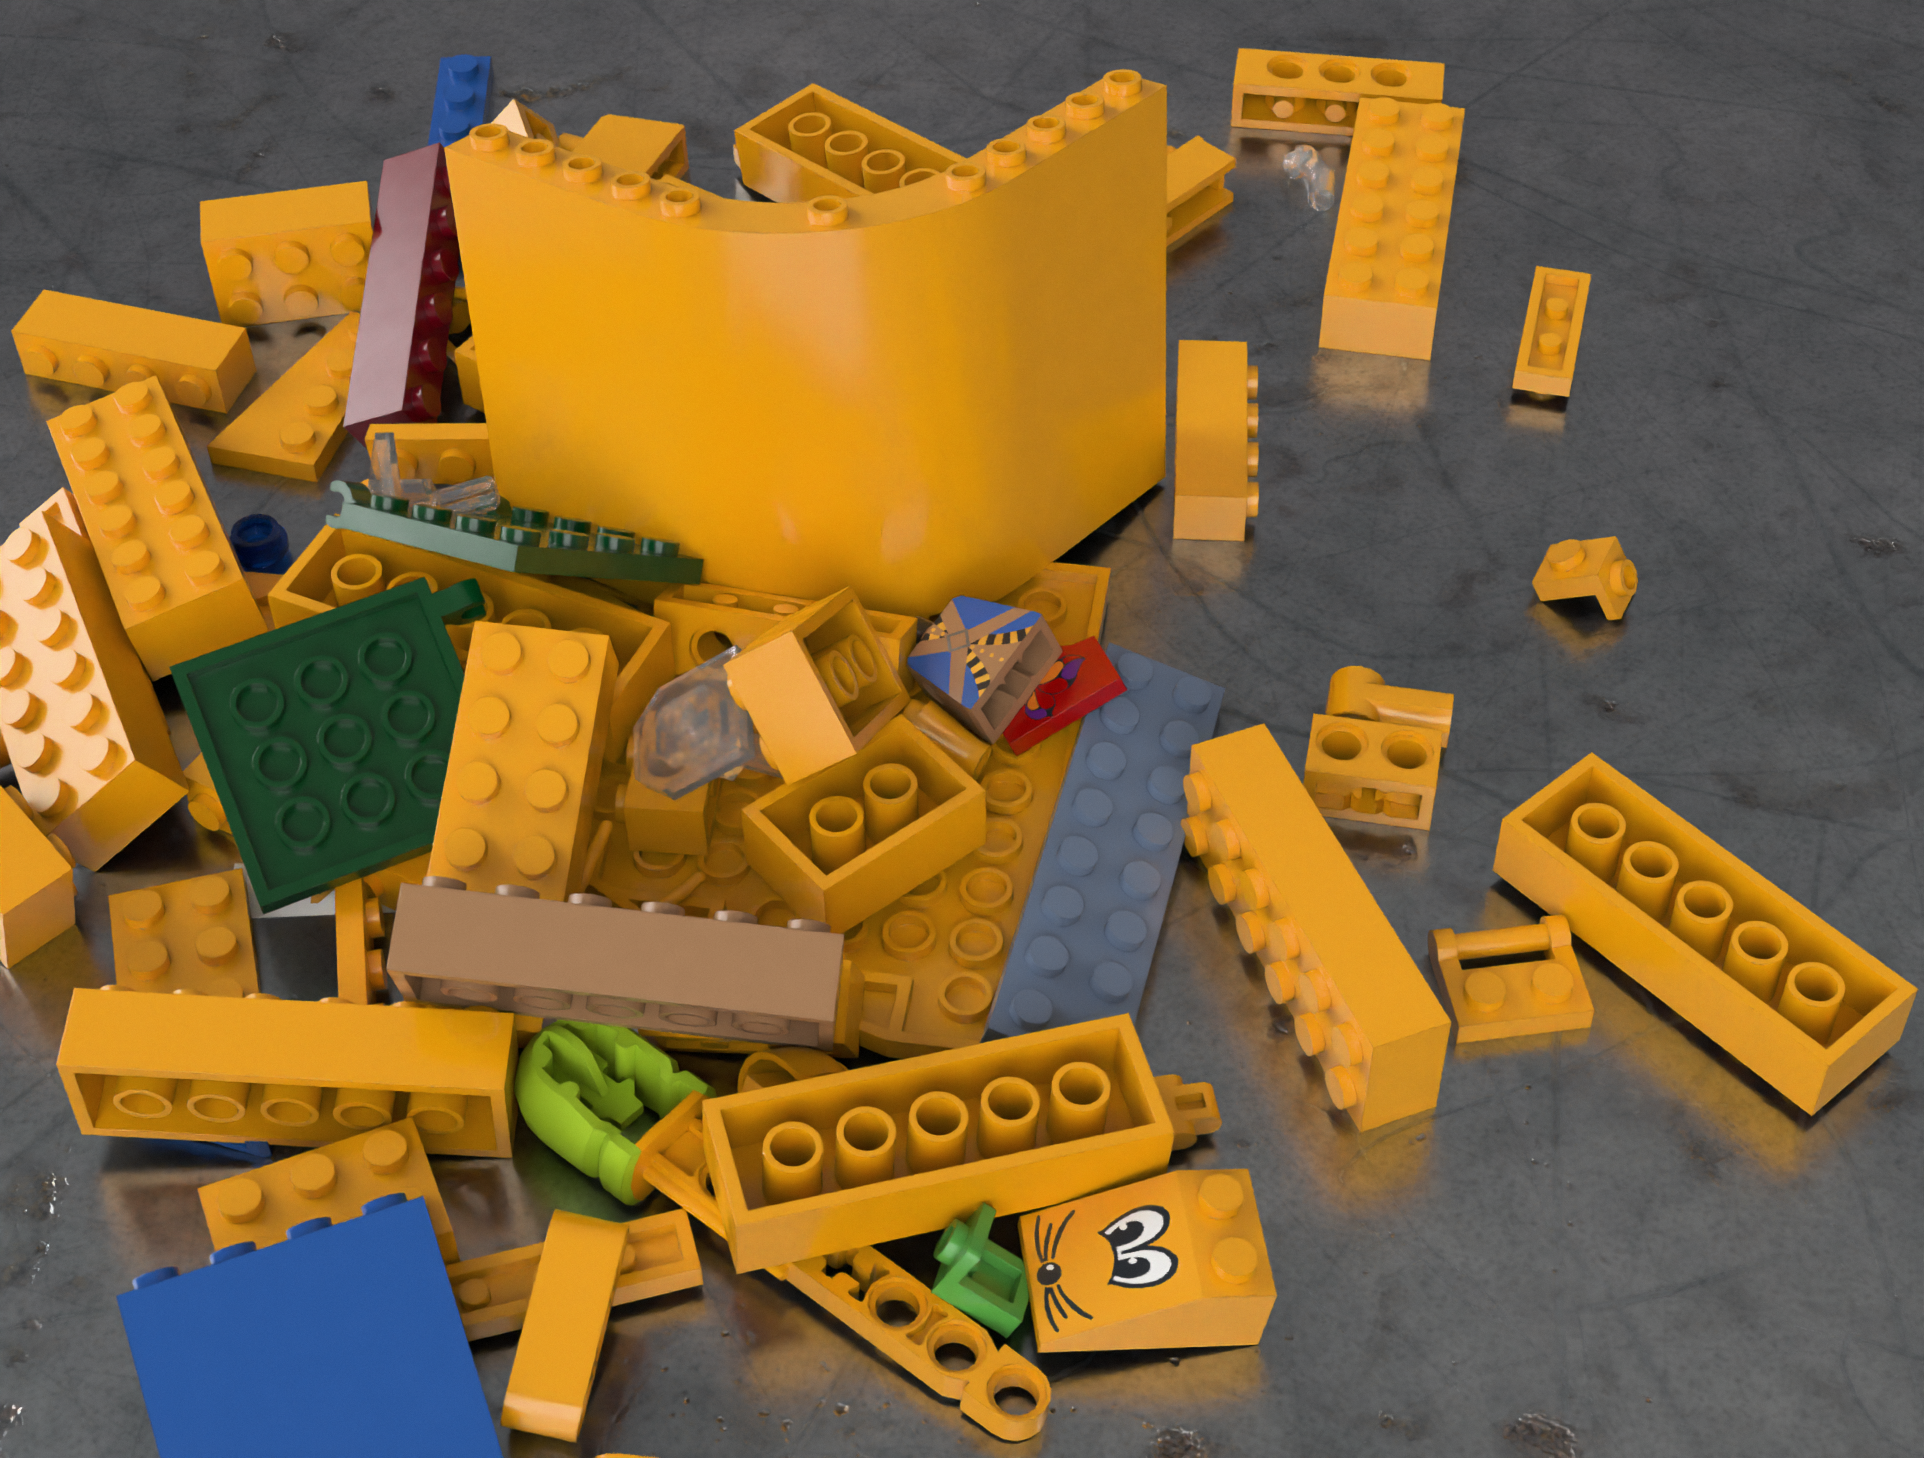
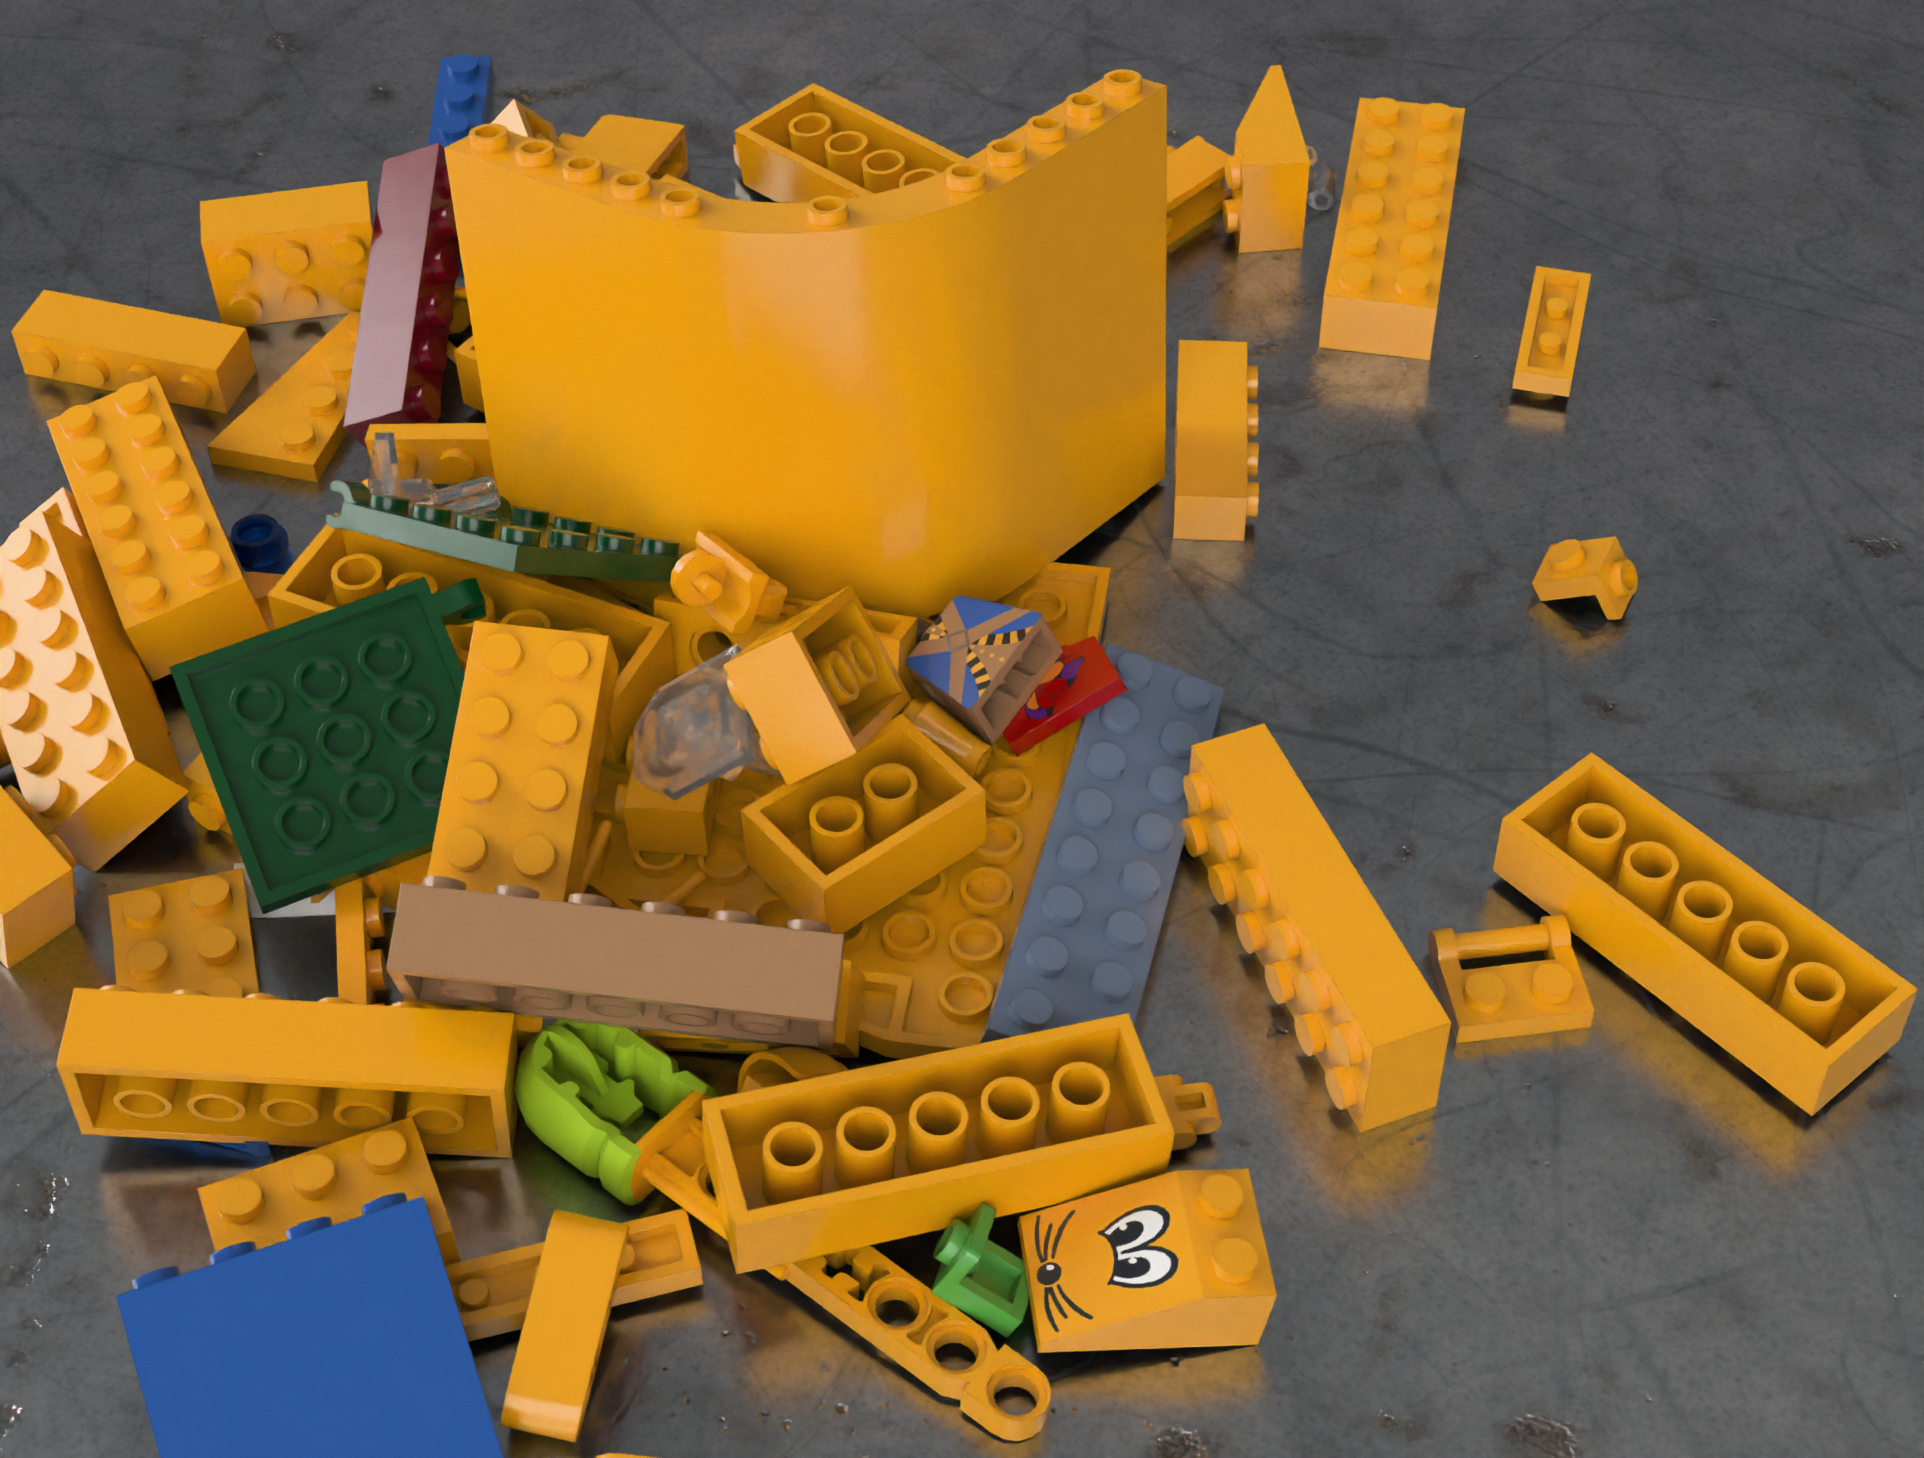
(726, 585): none -> light orange hips
(1268, 173): none -> light orange slope
(1323, 90): light orange brick -> none
(1363, 695): light orange piece -> none
(1373, 771): light orange brick -> none

